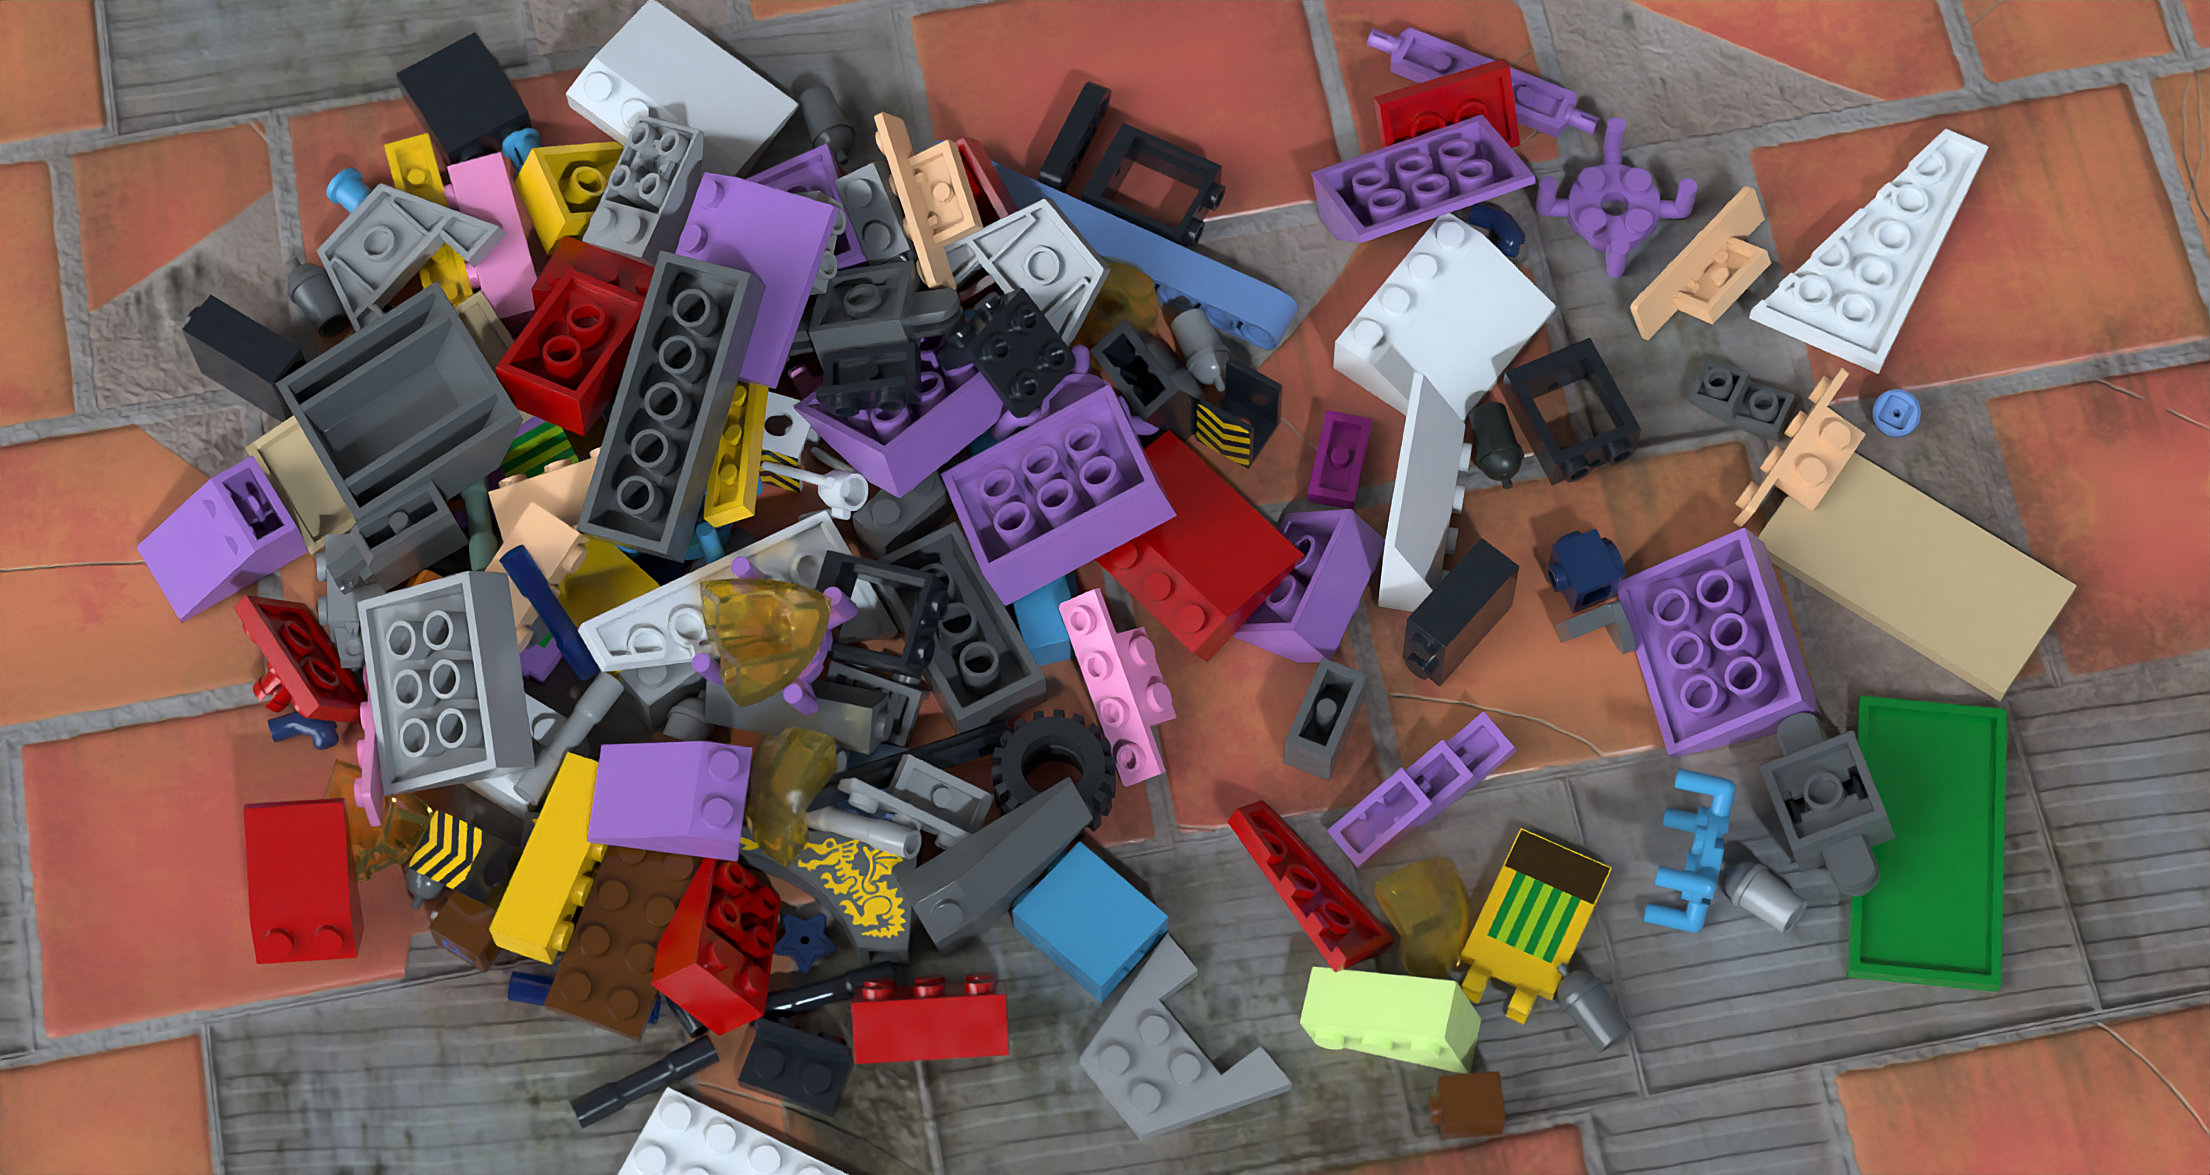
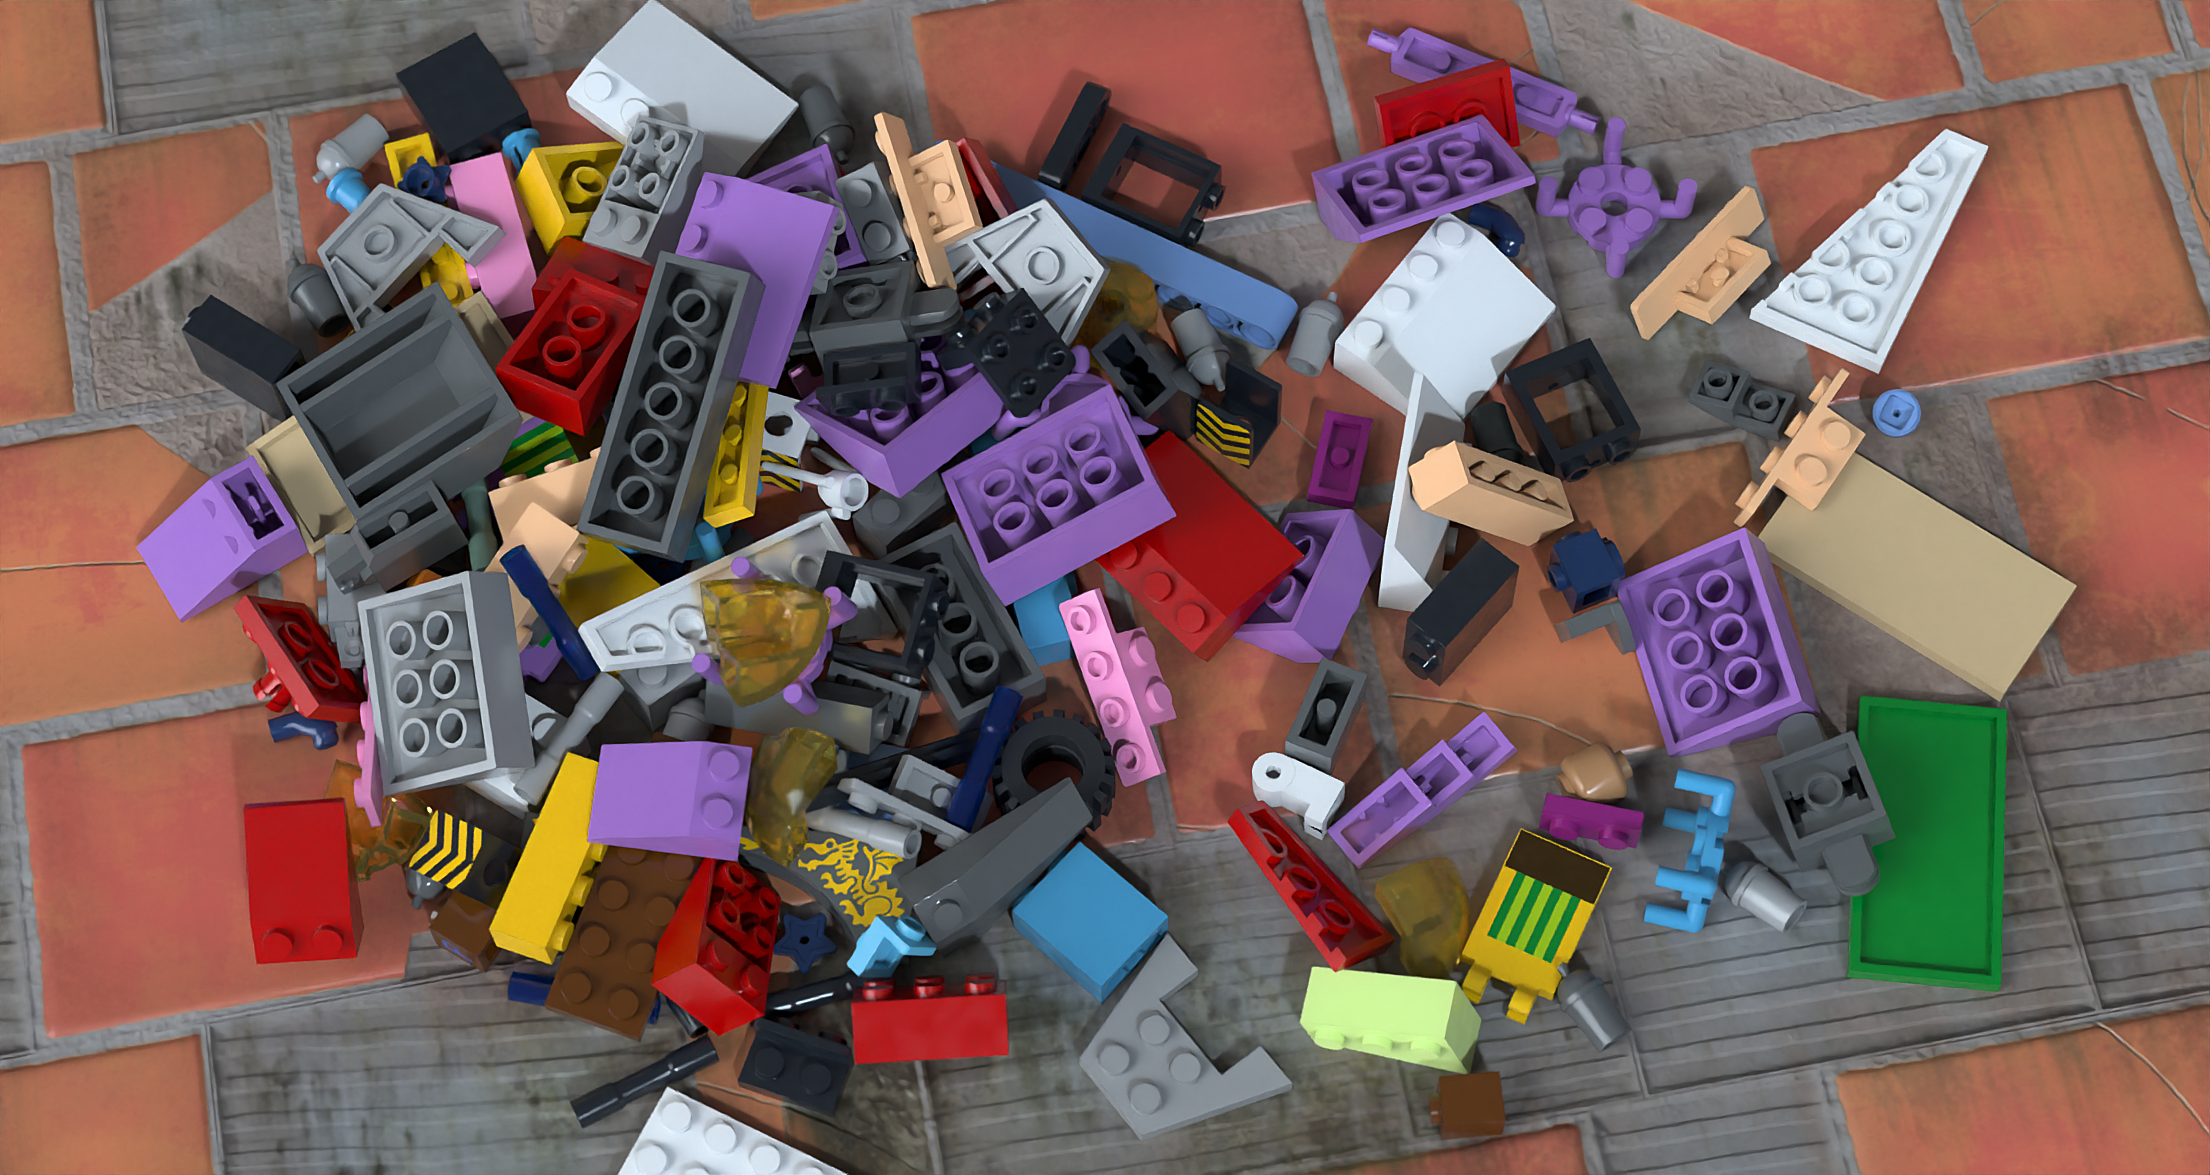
(350, 148): none -> light grey piece
(424, 172): none -> dark blue plate
(886, 943): none -> medium azure bracket
(994, 730): none -> clear blue piece
(1299, 789): none -> white leg
(1316, 336): none -> light grey piece
(1489, 493): none -> light nougat brick
(1575, 818): none -> magenta plate
(1595, 775): none -> medium nougat head

